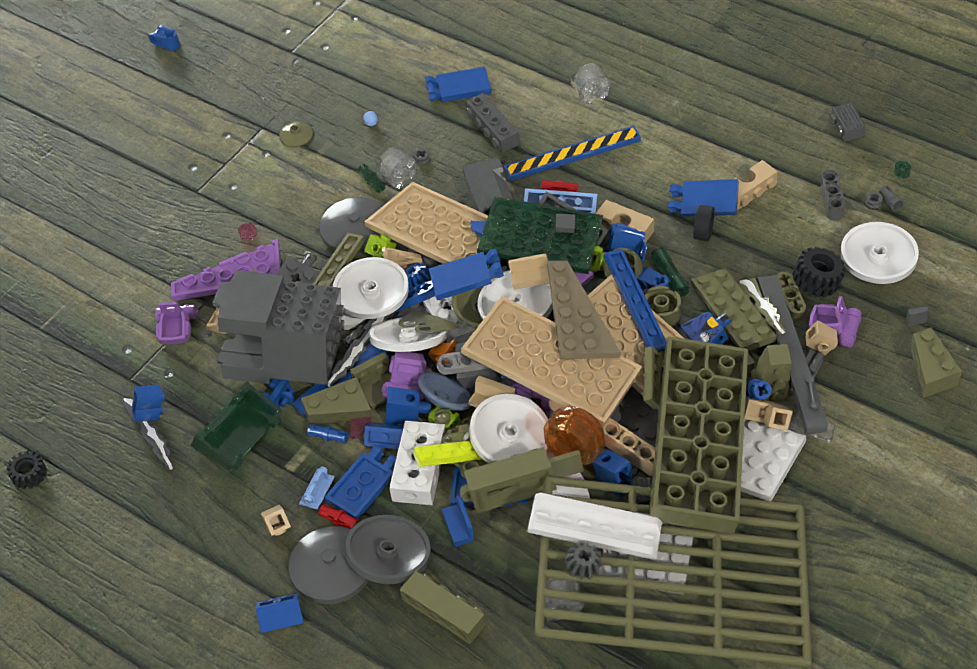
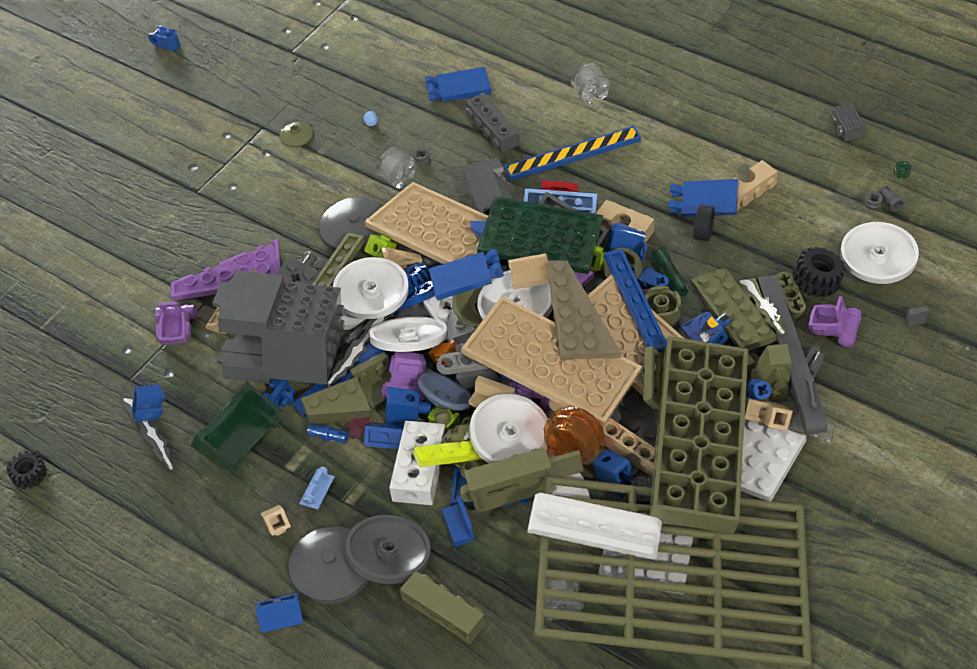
(247, 231): clear pink tile -> none
(338, 517): red pin -> none
(362, 483): blue tile -> none
(371, 178): clear green pin -> none
(436, 323): olive piece -> none
(565, 223): dark grey tile -> none
(583, 561): dark grey gear -> none
(821, 337): tan brick -> none
(832, 195): dark grey beam -> none
(934, 364): olive wedge -> none

